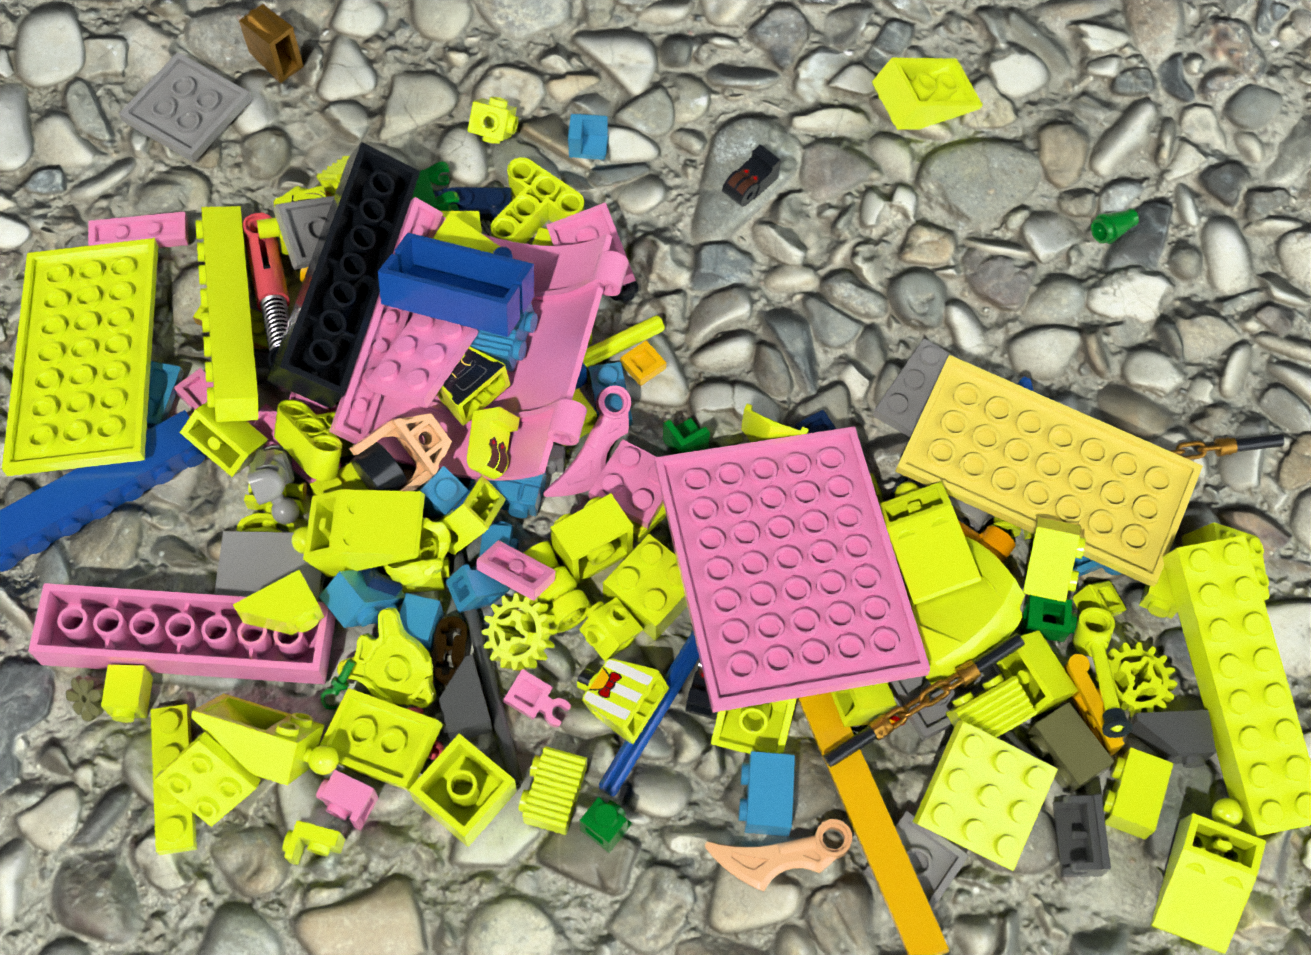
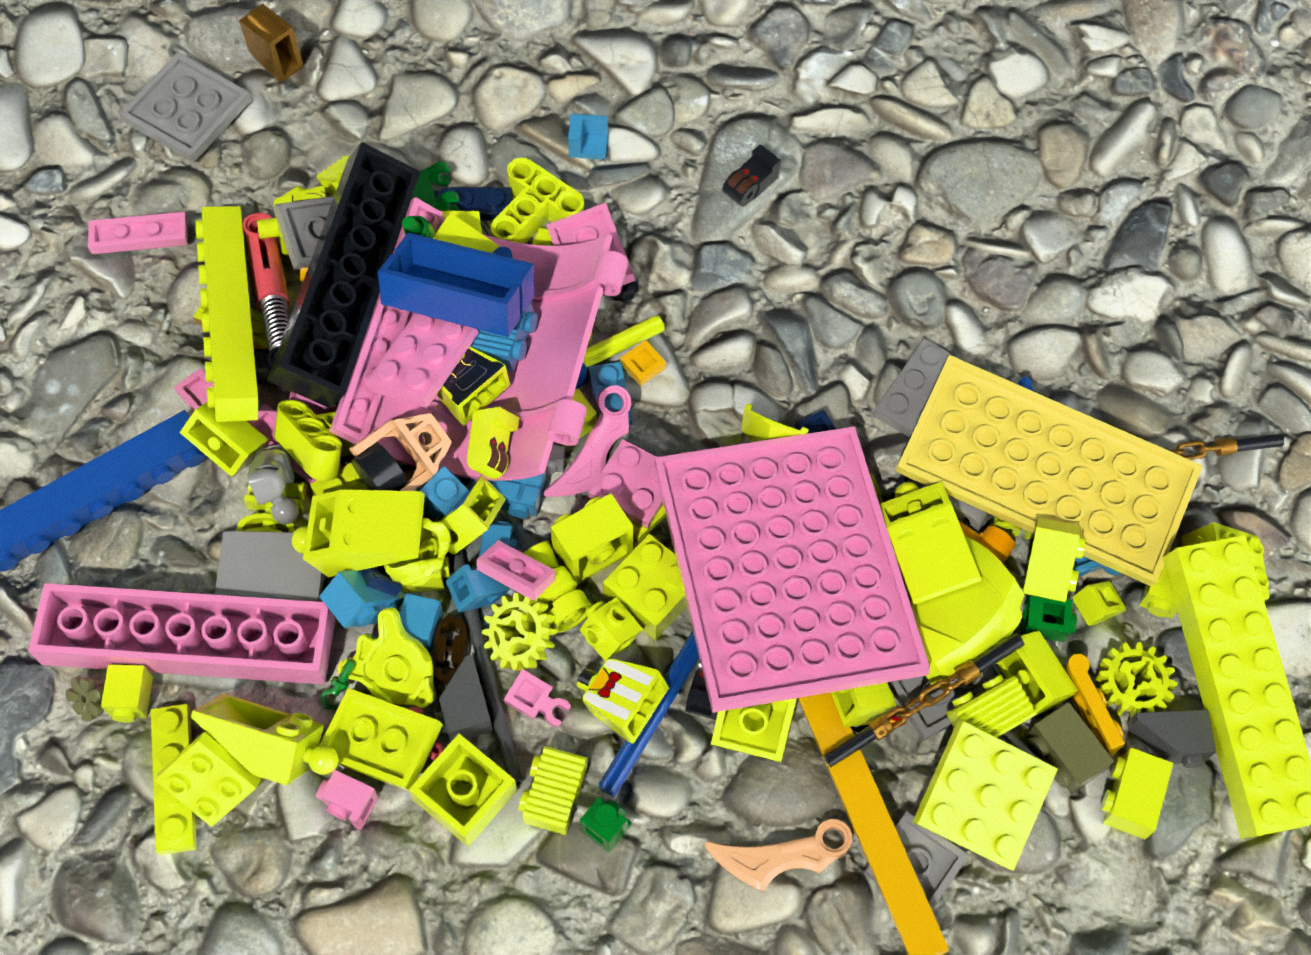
(82, 358): neon yellow plate -> none
(161, 391): dark azure hinge -> none
(282, 606): neon yellow slope -> none
(319, 841): neon yellow bracket -> none
(419, 226): none -> green cylinder
(493, 119): neon yellow brick -> none
(685, 436): green panel -> none
(769, 793): dark azure brick -> none
(925, 91): neon yellow slope -> none
(1081, 836): dark grey hinge -> none
(1092, 639): neon yellow piece -> none
(1112, 225): green cone -> none
(1201, 888): neon yellow slope -> none

